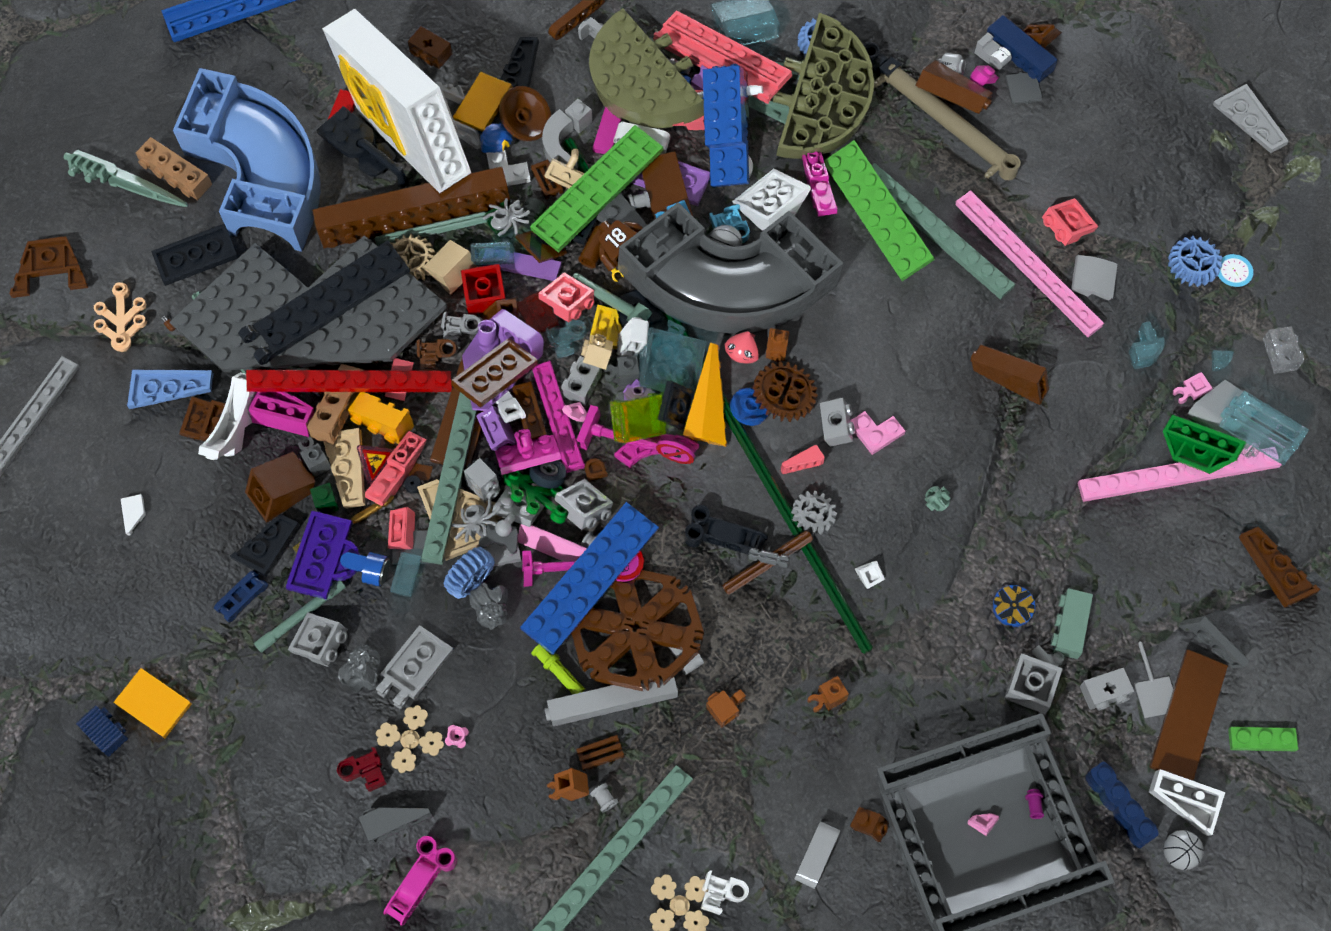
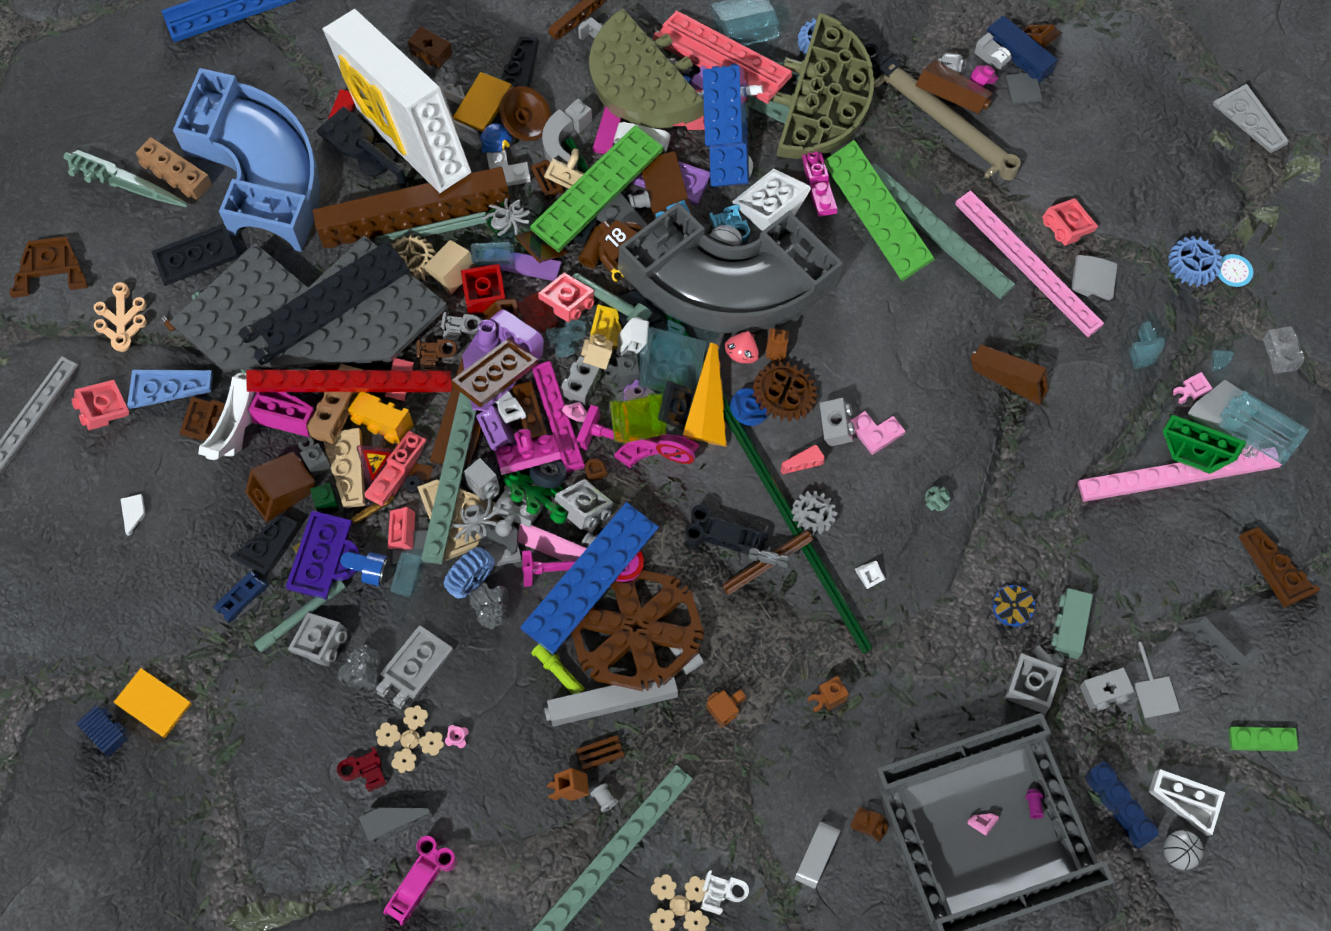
(99, 404): none -> coral plate
(1188, 715): reddish brown tile -> none

